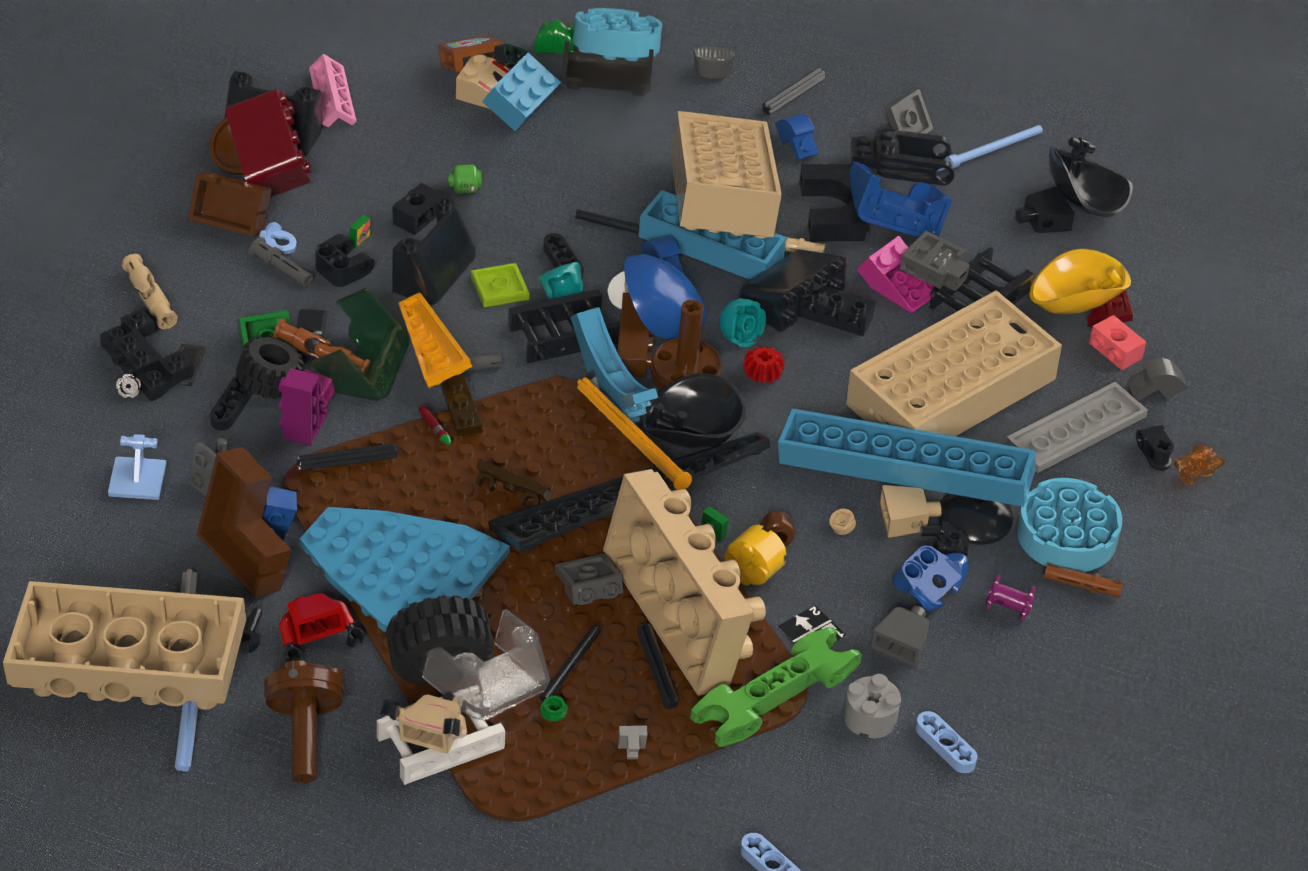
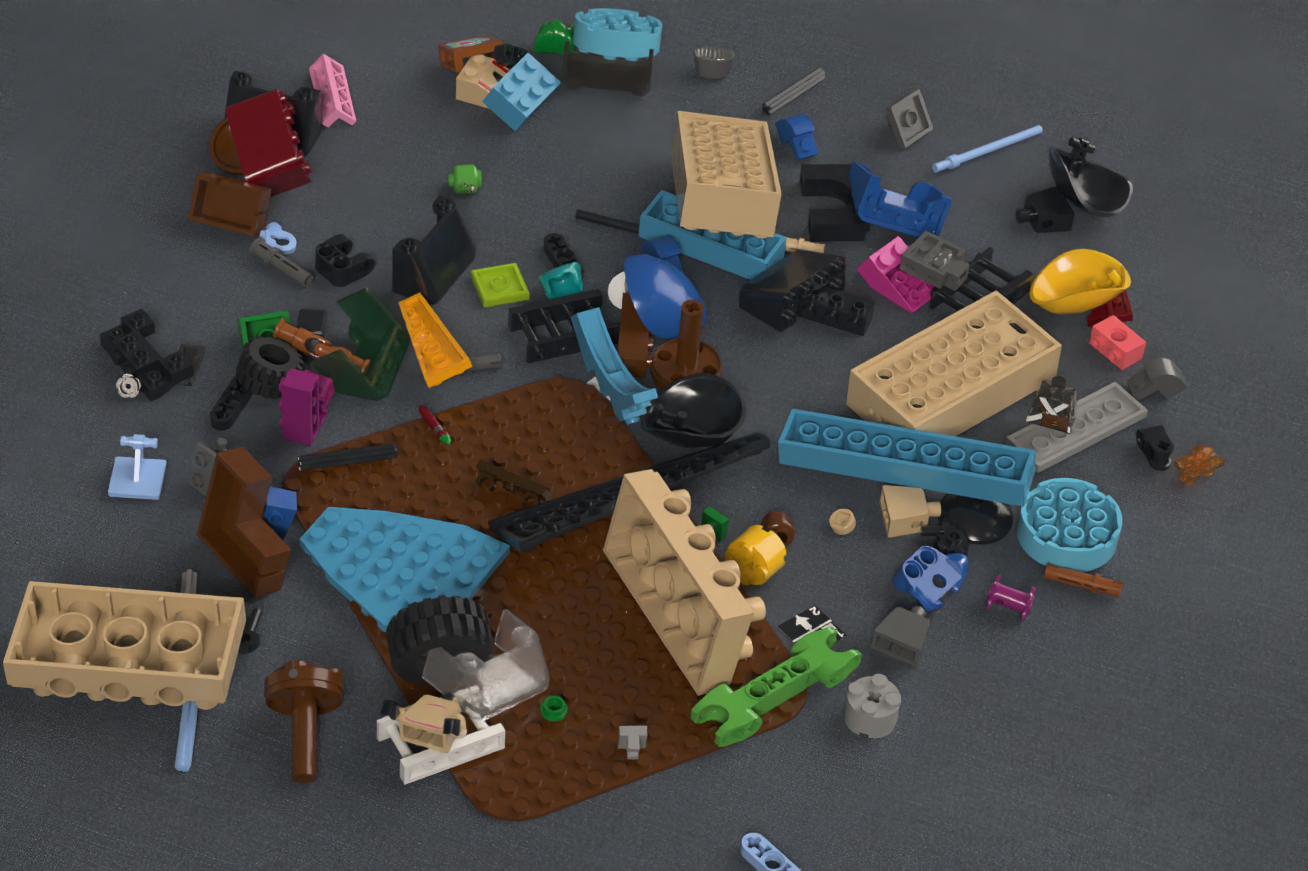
(150, 291): tan piece -> none
(314, 619): red torso -> none
(360, 230): green tile -> none
(415, 209): black brick -> none
(461, 406): dark brown plate -> none
(571, 663): black bar -> none
(590, 579): dark grey plate -> none
(657, 666): black axle -> none
(680, 479): light orange axle -> none
(742, 322): teal cylinder -> none
(763, 365): red gear -> none
(904, 156): black plate -> none
(948, 753): light blue beam -> none
(1054, 405): none -> clear smoke torso

